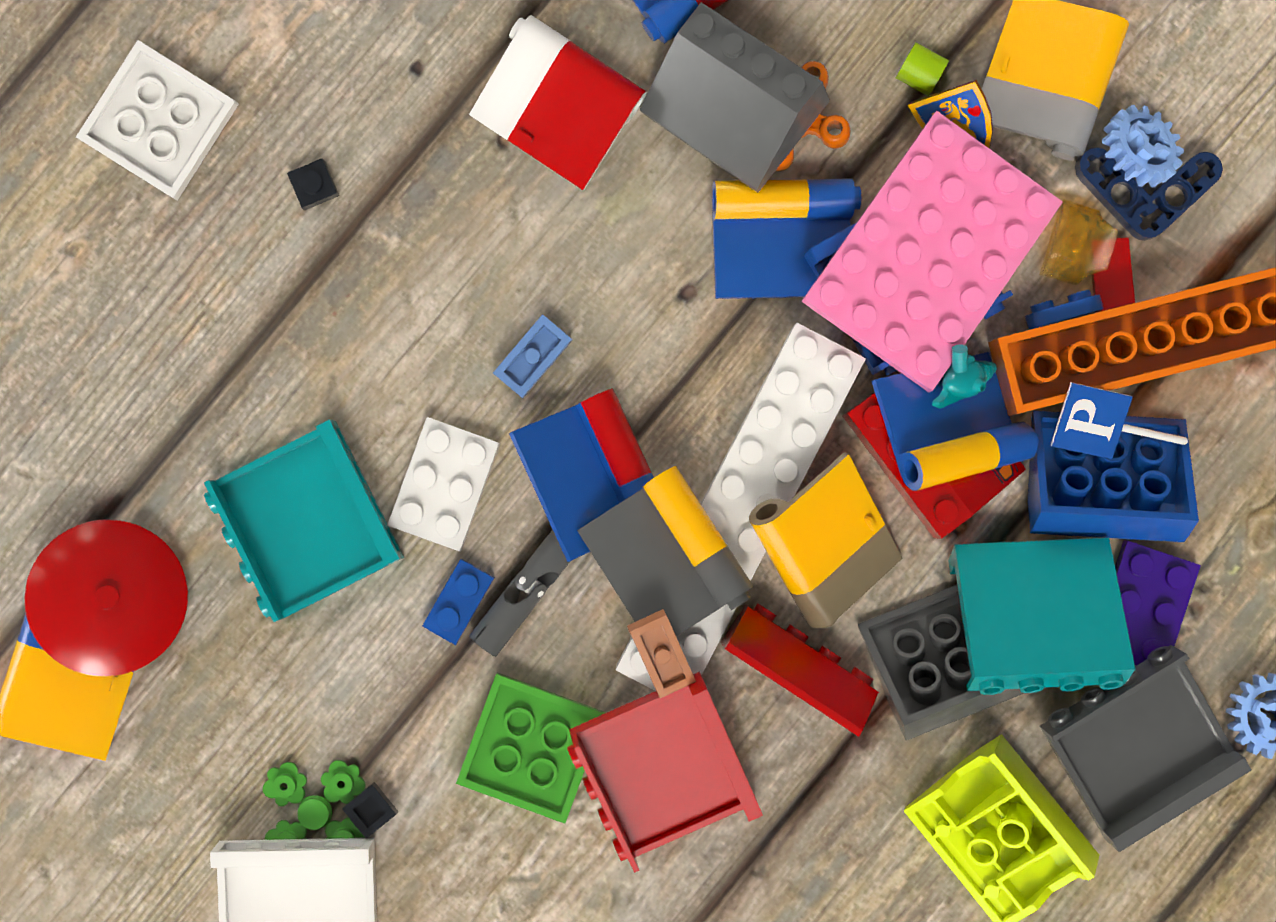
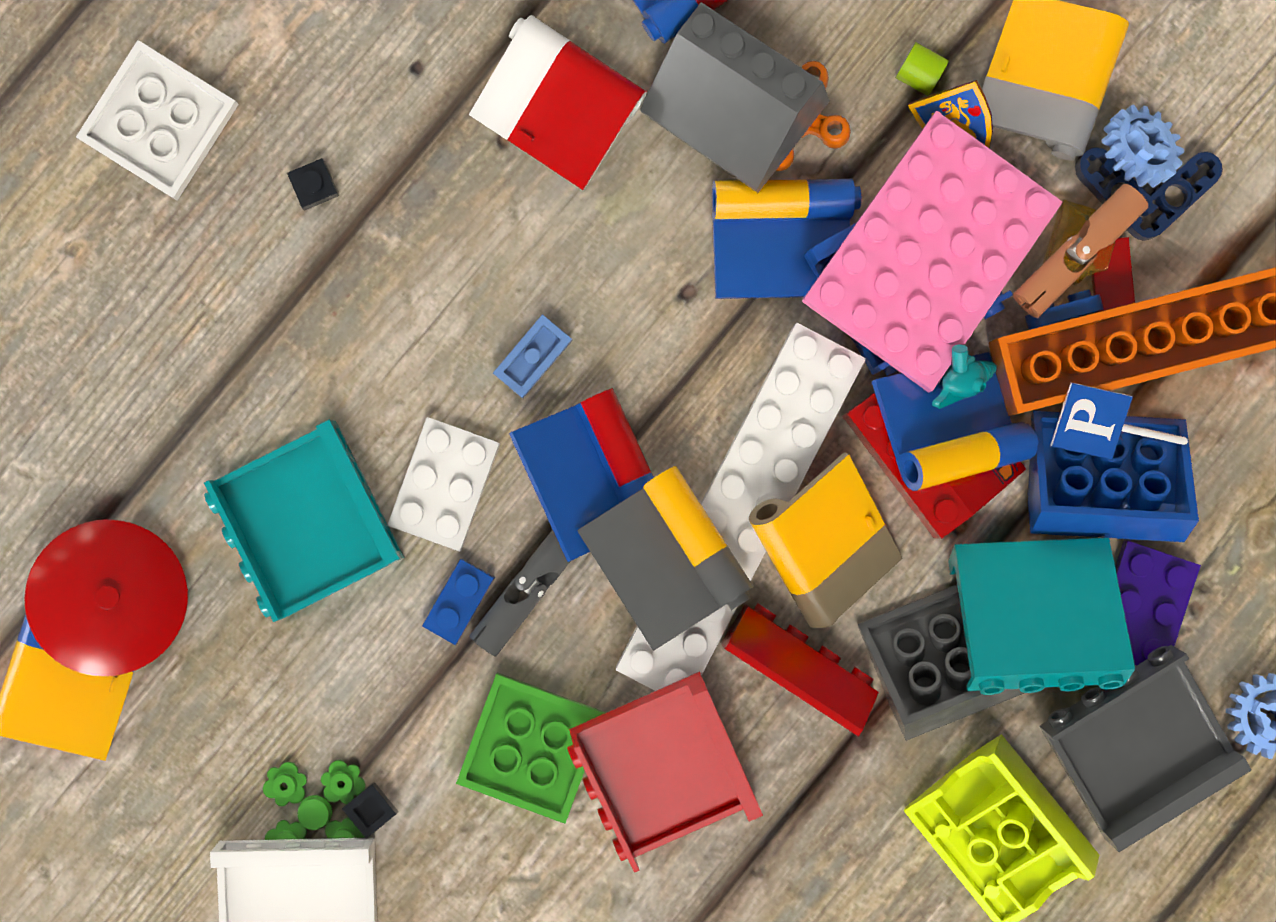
(661, 653): nougat plate -> none
(1097, 233): none -> nougat piece

